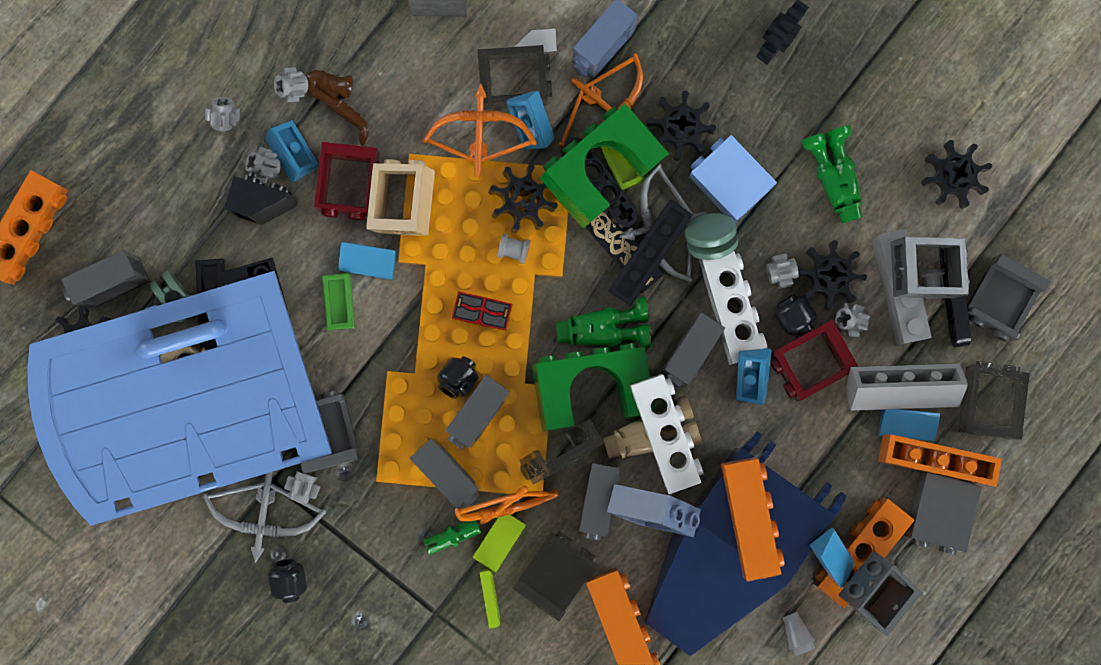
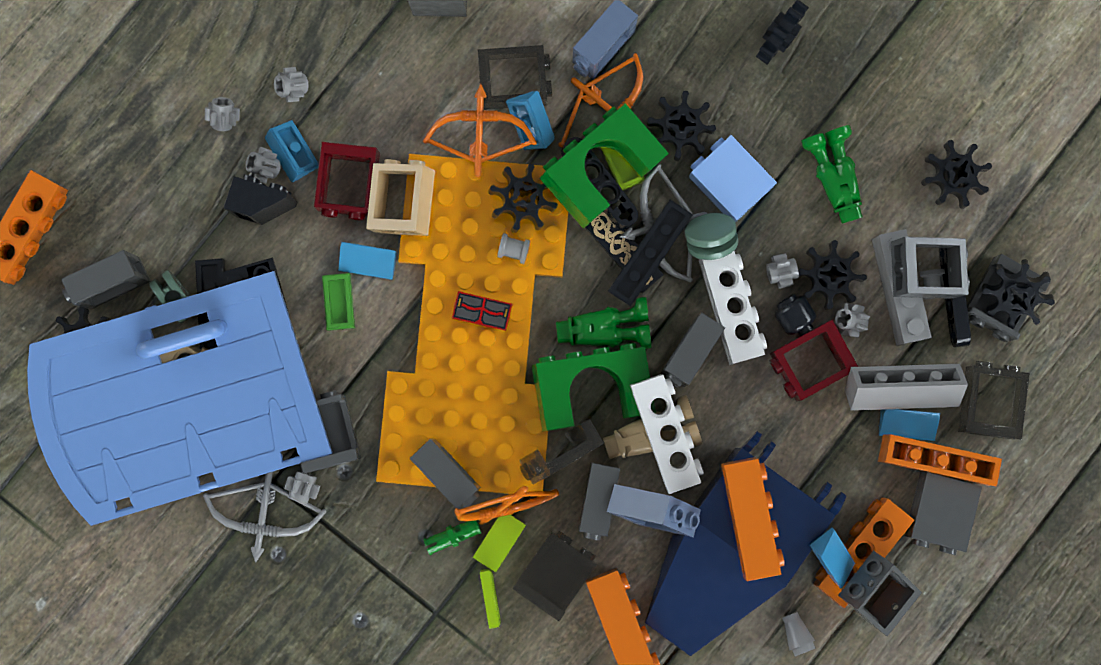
(287, 580): black head -> none
(327, 89): reddish brown piece -> none
(457, 377): black head -> none
(477, 413): dark grey window -> none
(540, 37): white sticker -> none
(753, 375): dark azure slope -> none
(1023, 285): none -> black gear

